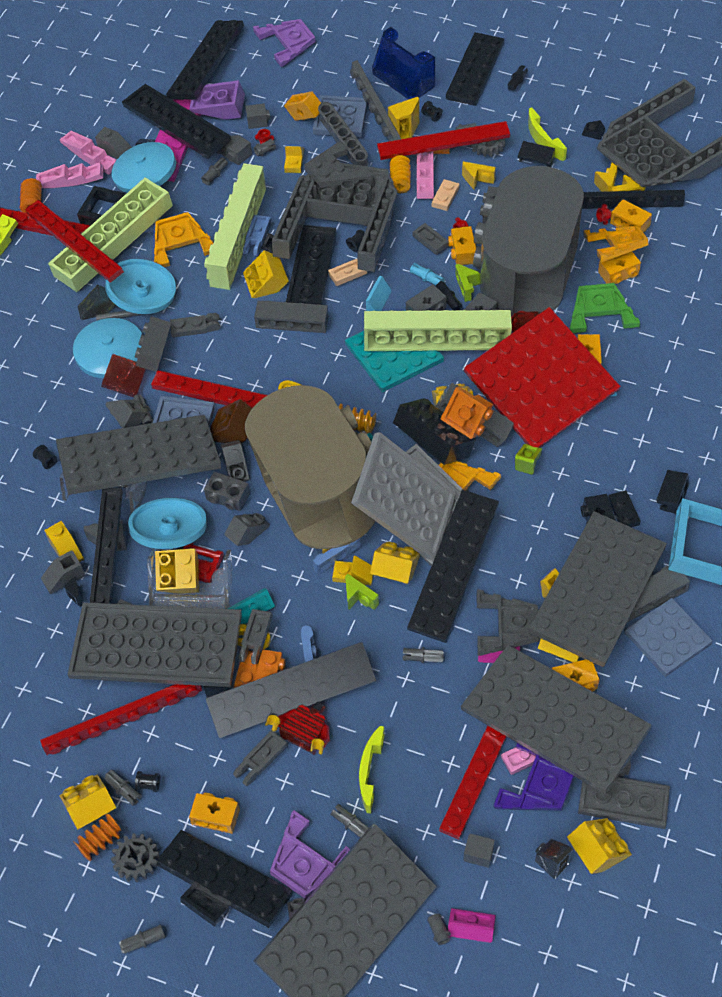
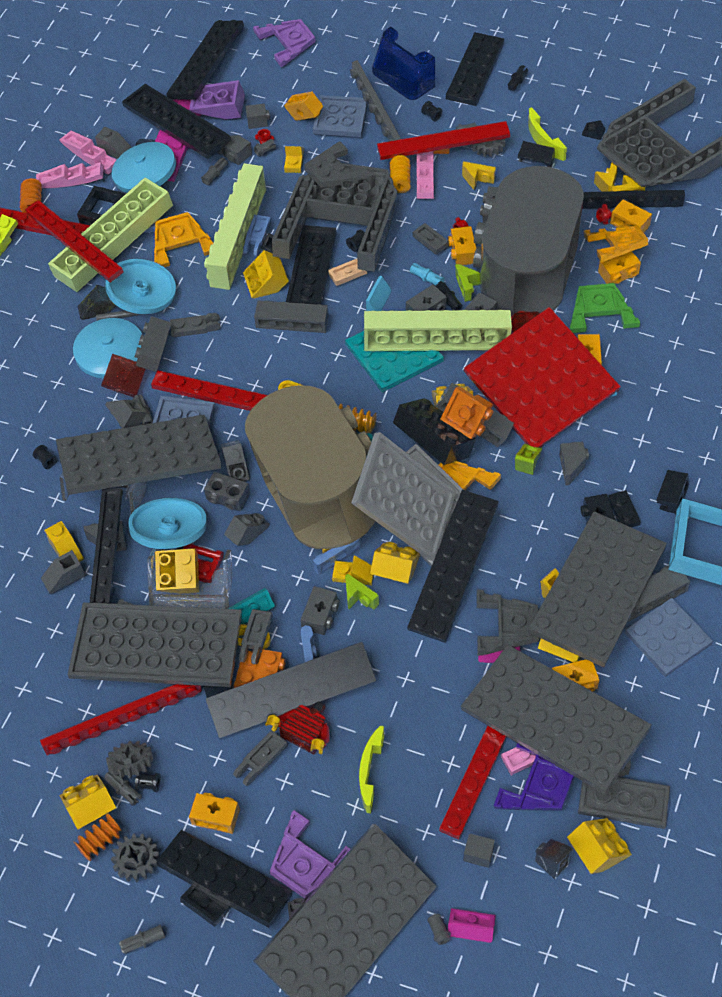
(73, 591): black slope -> none
(129, 759): none -> dark grey gear
(230, 422): reddish brown slope -> none
(320, 610): none -> dark grey brick
(340, 129): dark grey beam -> none
(349, 820): dark grey axle -> none
(405, 117): yellow slope -> none
(423, 655): dark grey axle -> none
(445, 195): light nougat plate -> none
(573, 460): none -> dark grey slope

